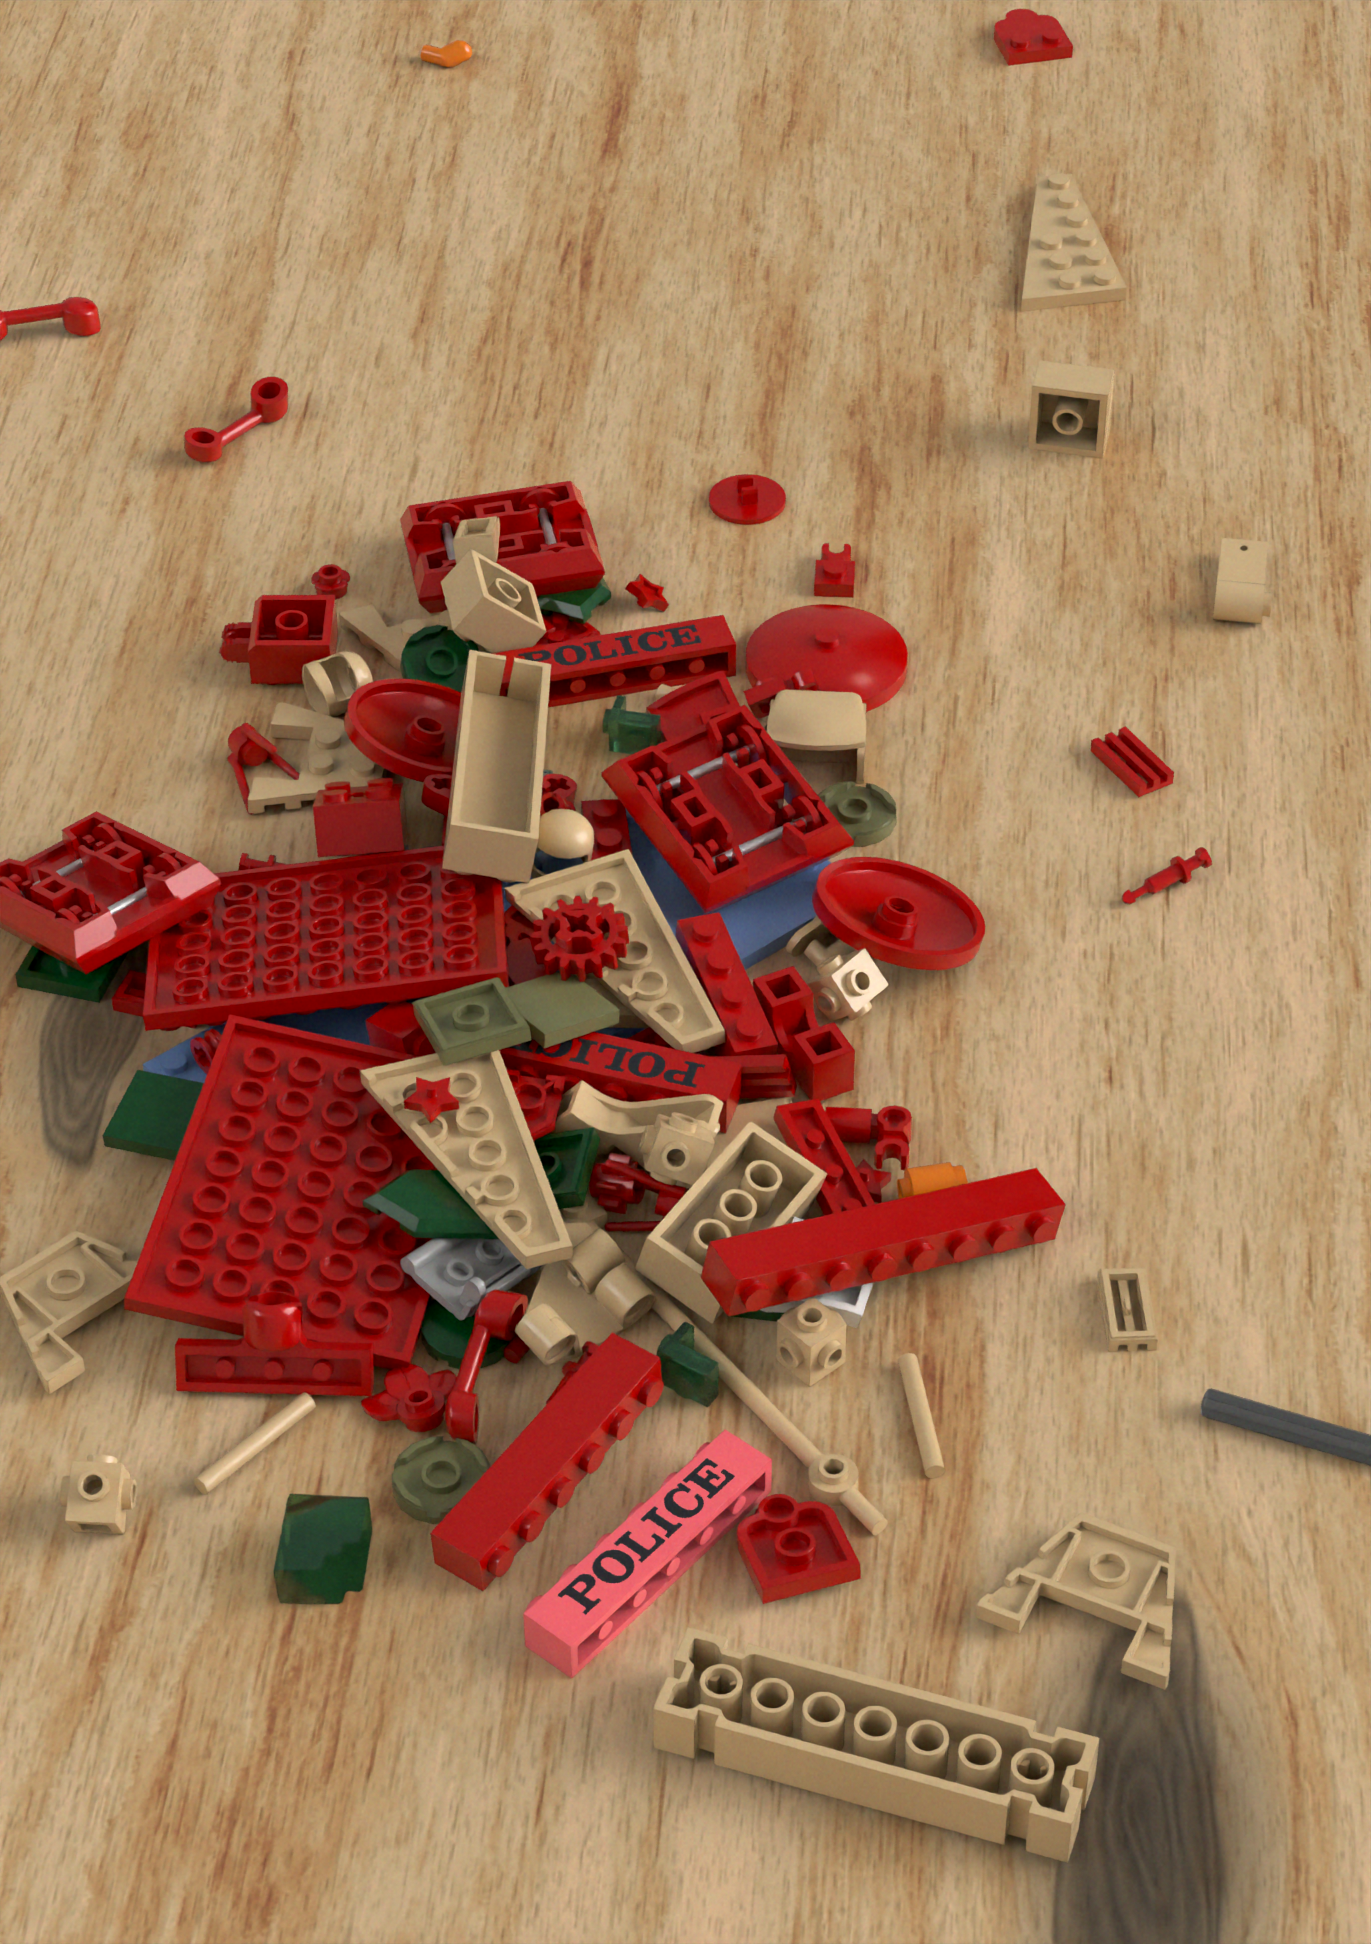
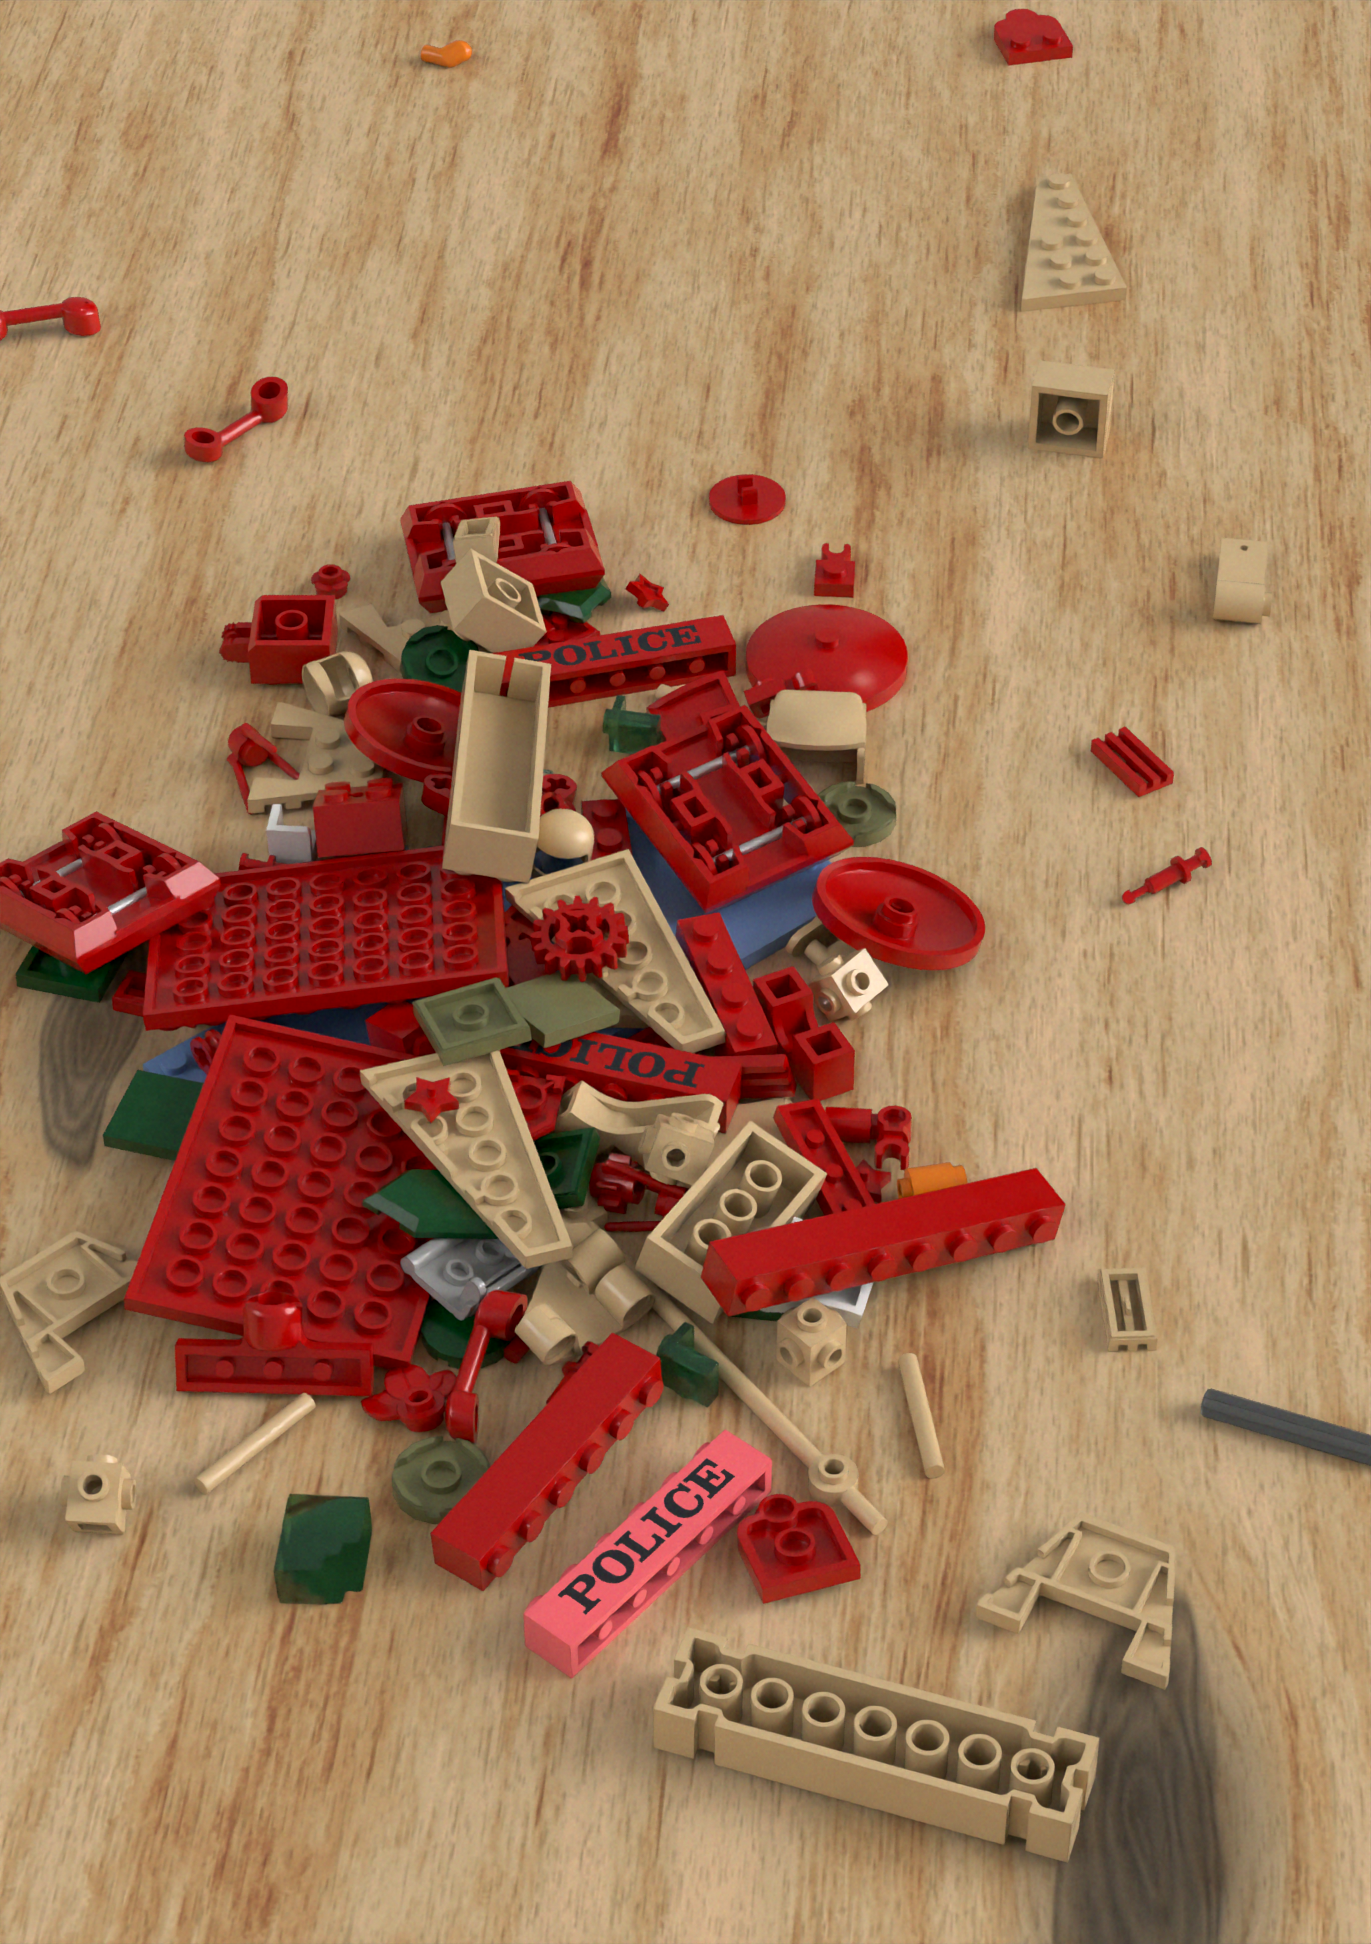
(289, 843): none -> white panel

